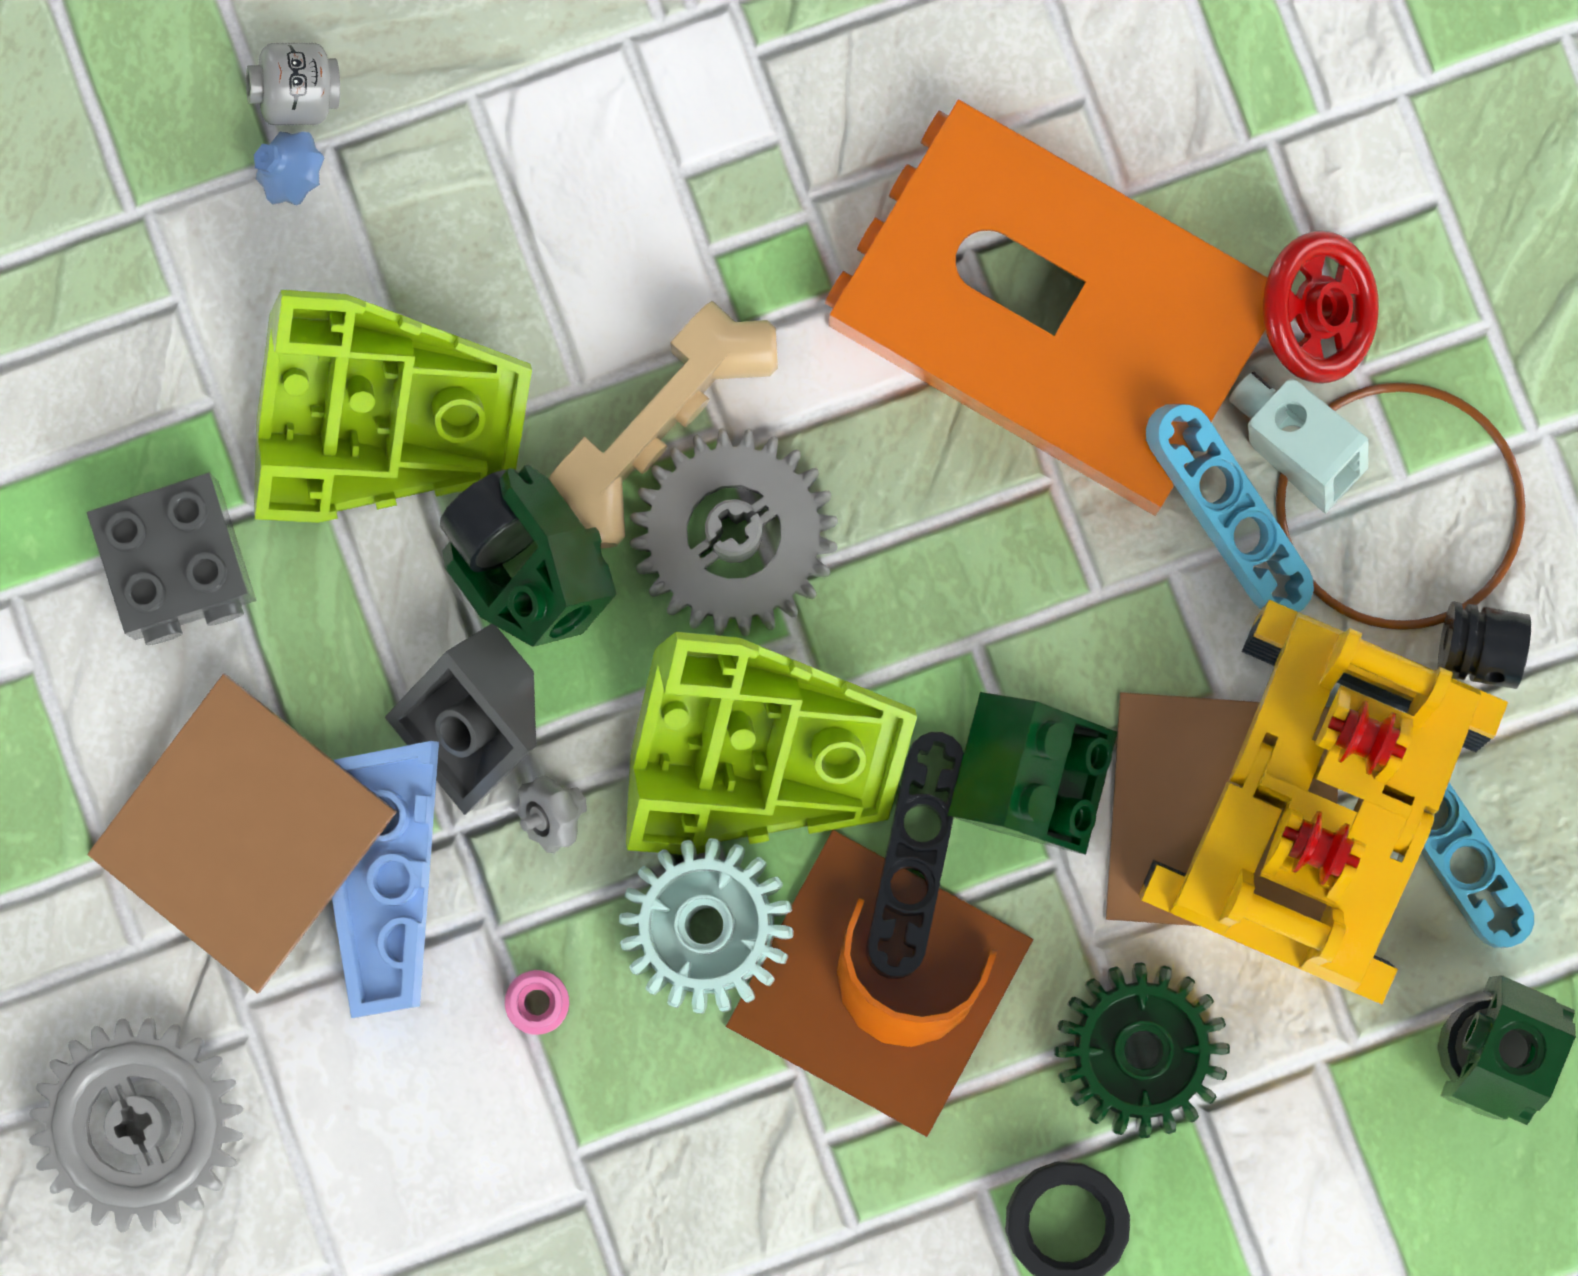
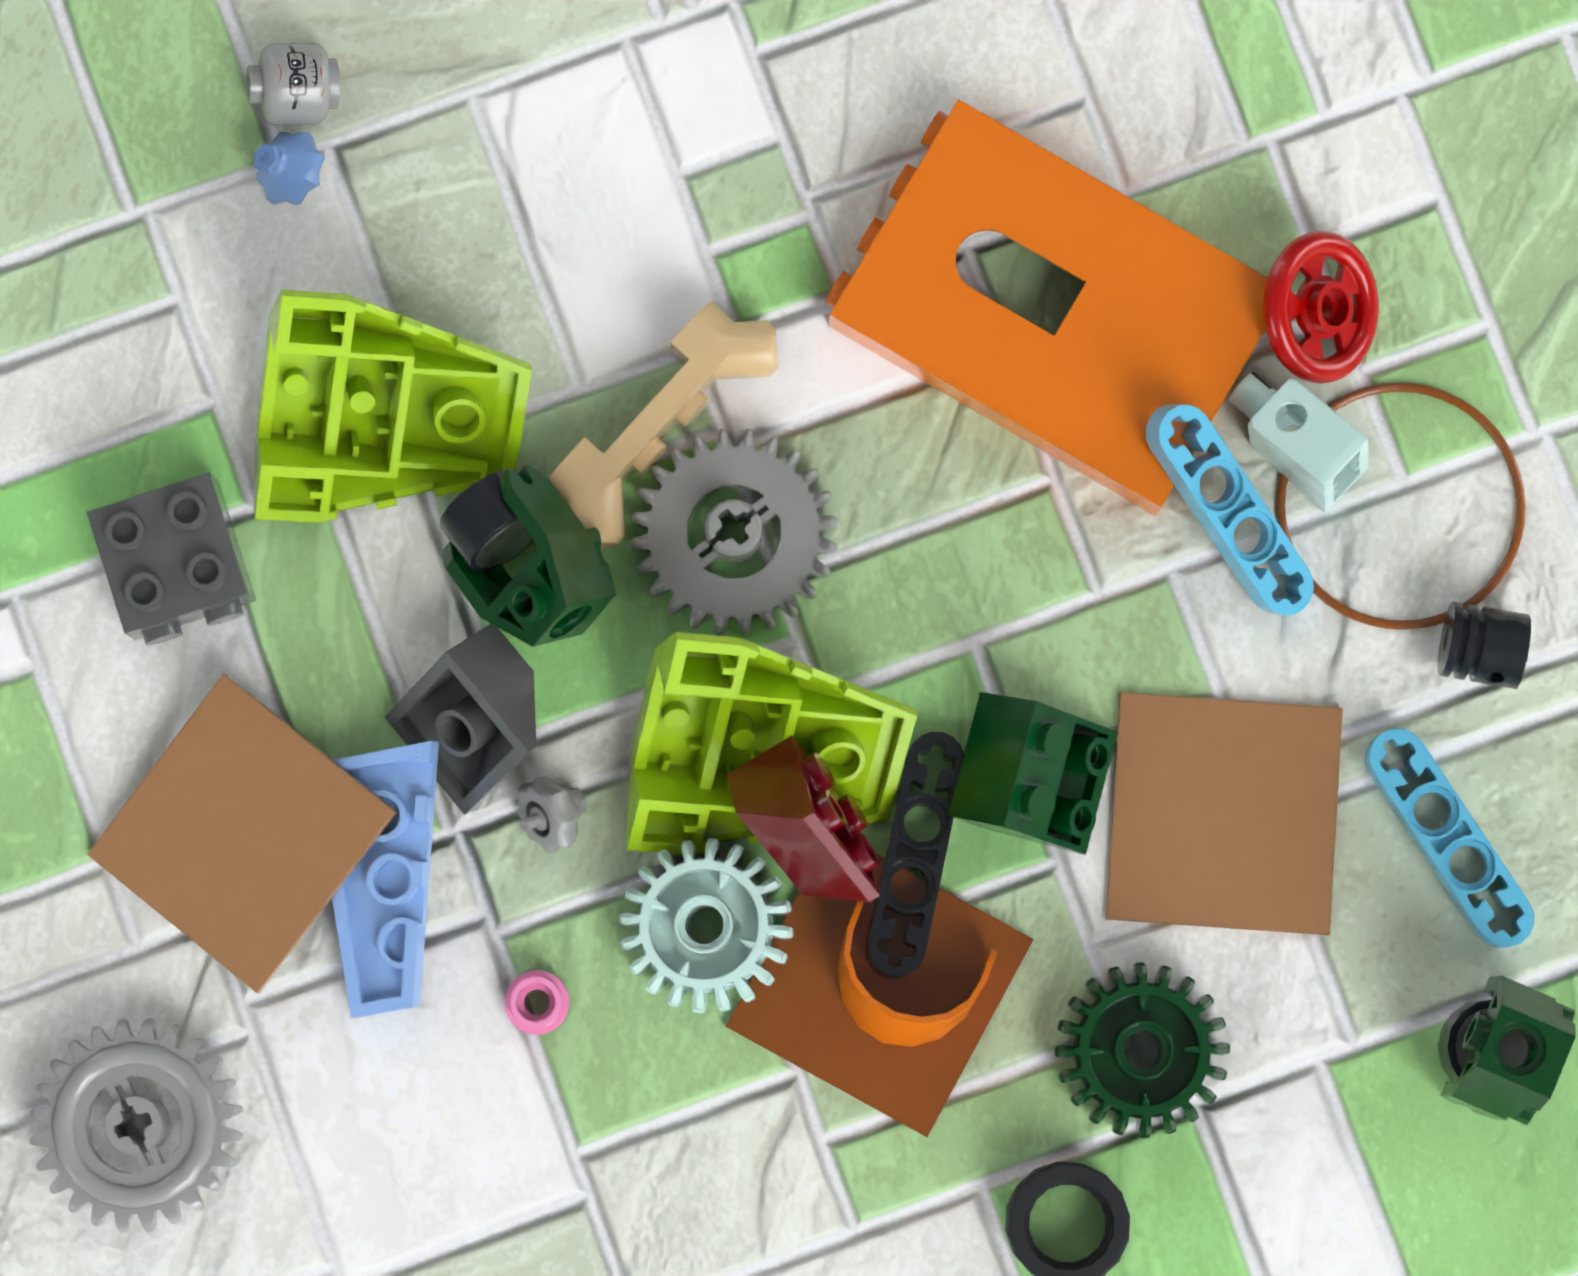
(805, 823): none -> dark red slope
(1322, 849): yellow container -> none

